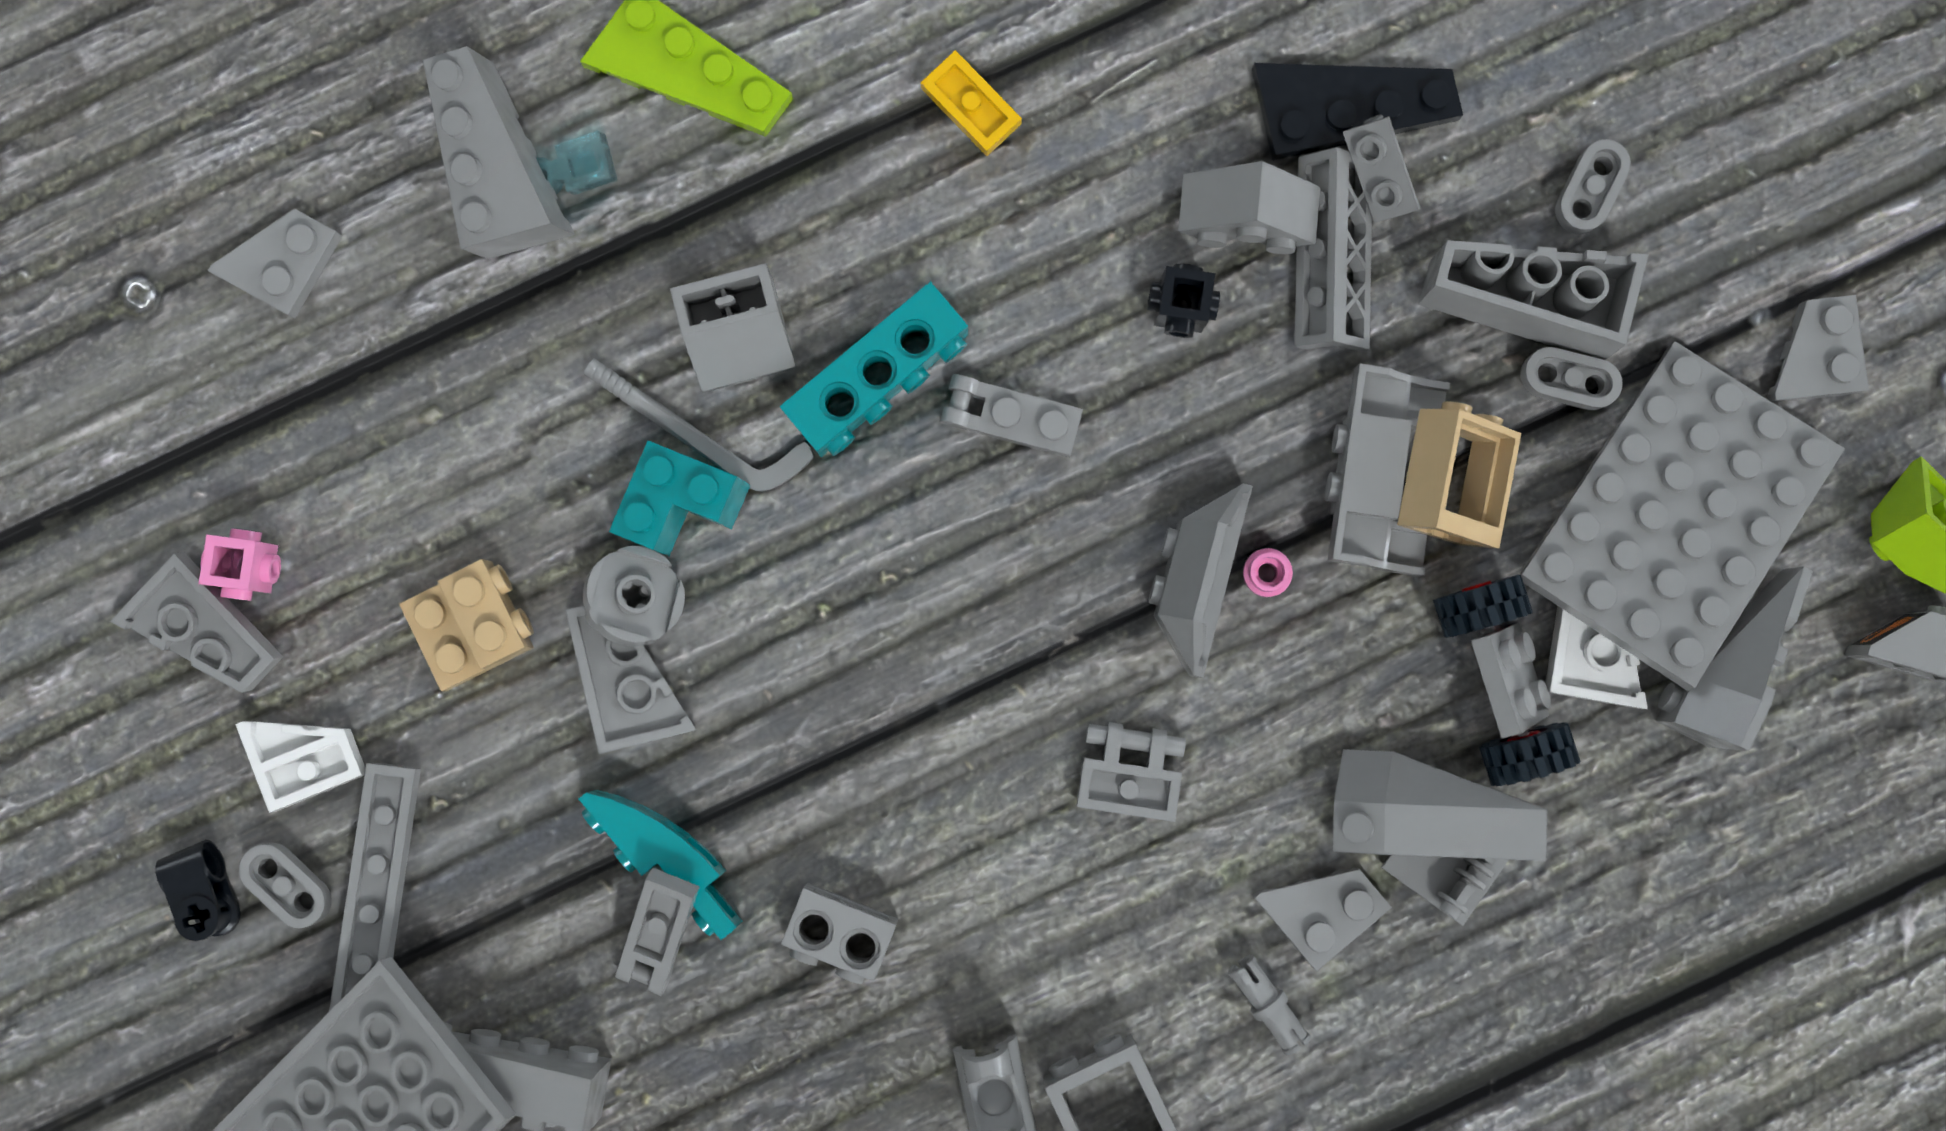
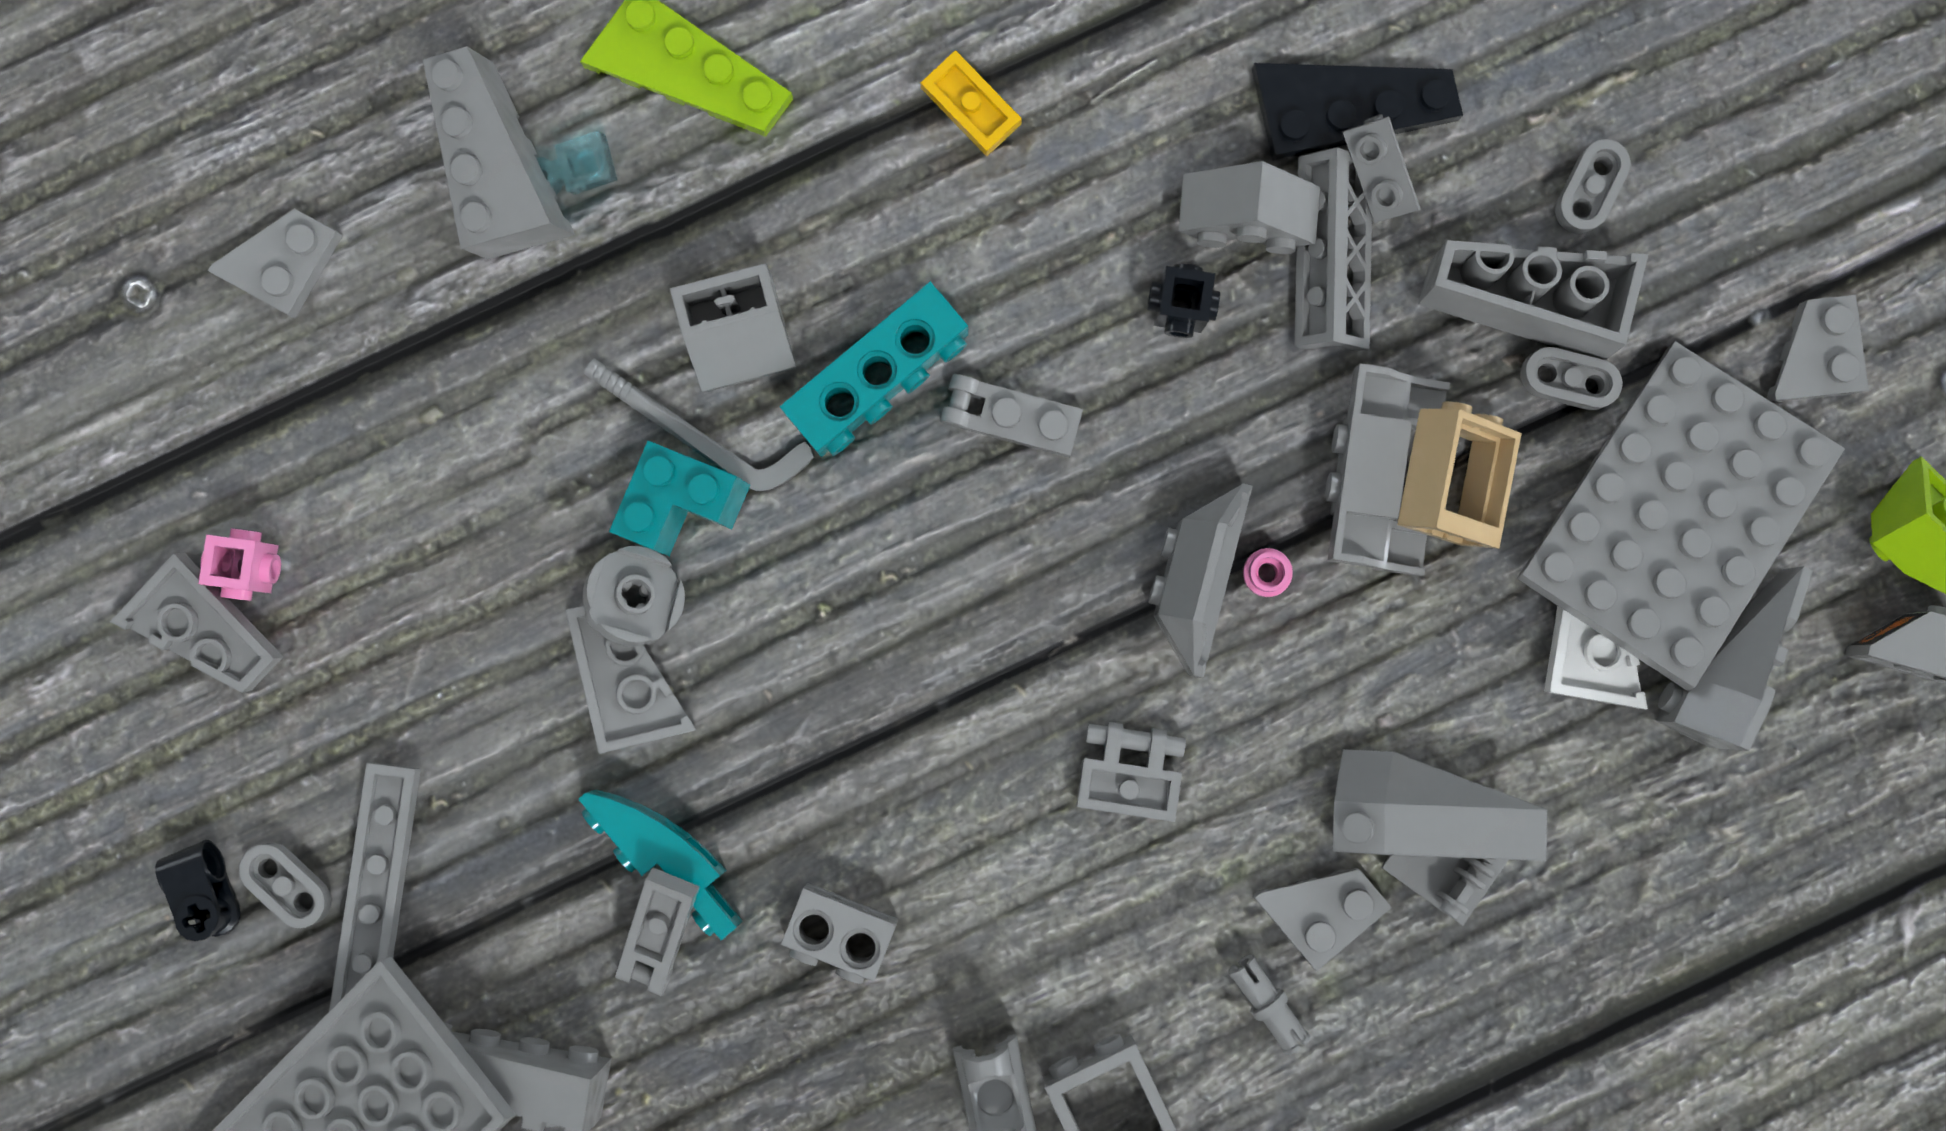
(299, 760): white wing -> none
(468, 624): tan plate -> none
(1510, 681): plate -> none

